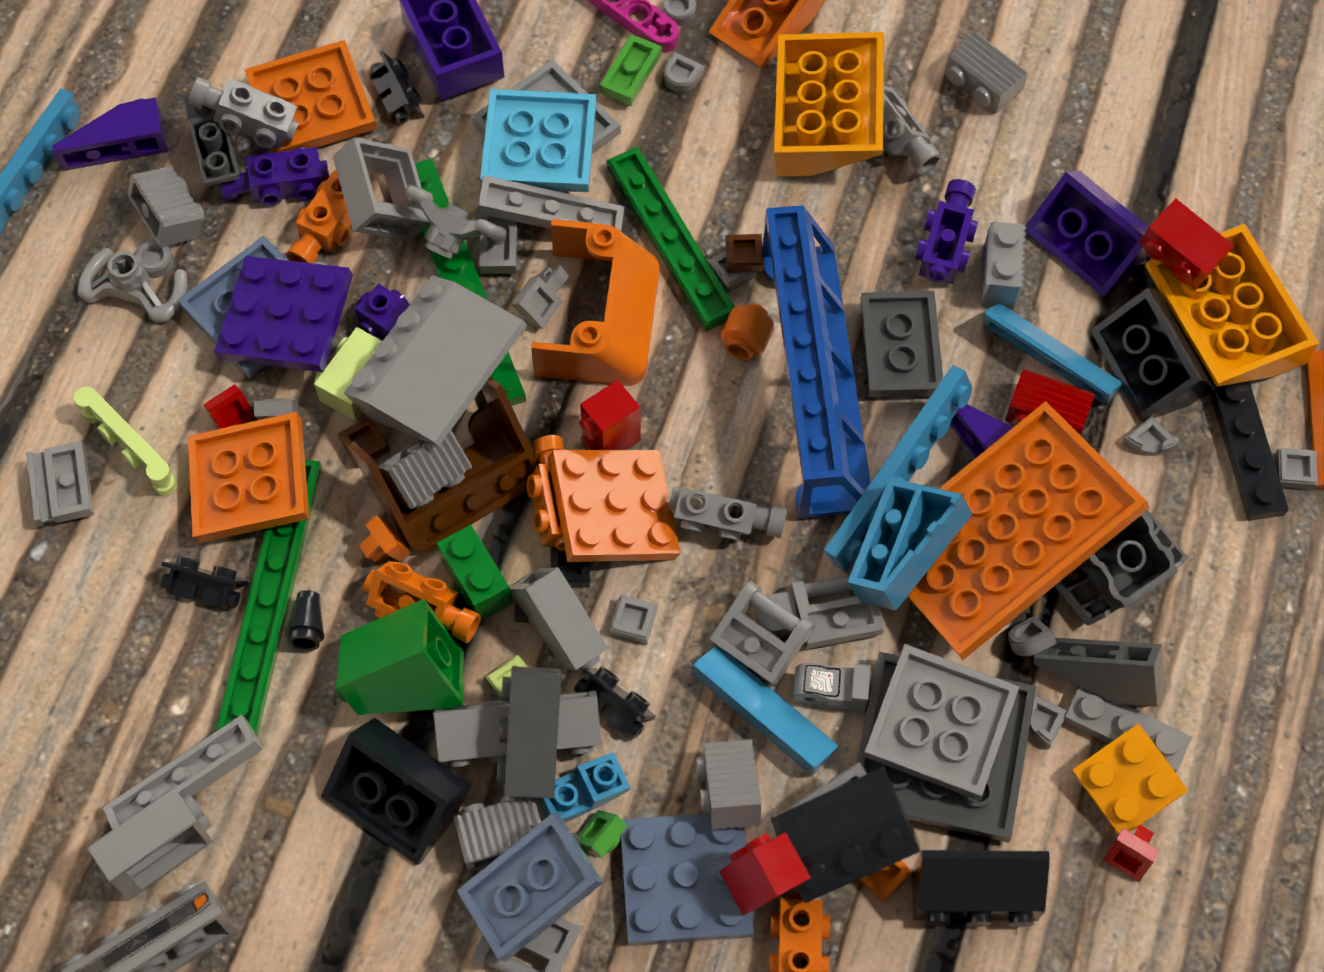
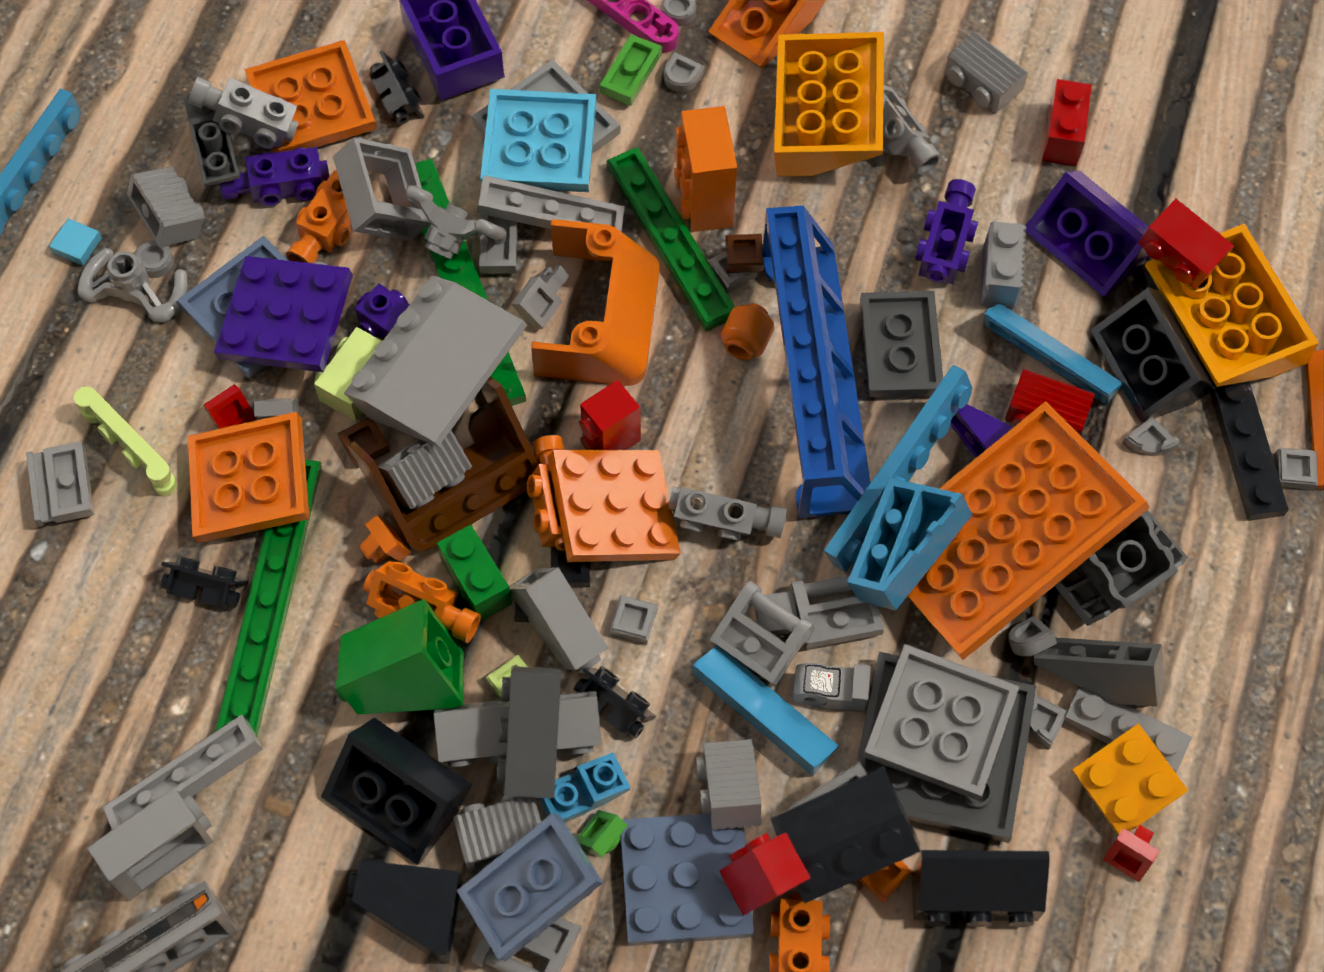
(75, 242): none -> medium azure tile
(119, 134): dark purple slope -> none
(305, 623): black cone -> none
(410, 902): none -> black slope
(705, 169): none -> orange brick
(1066, 122): none -> red brick

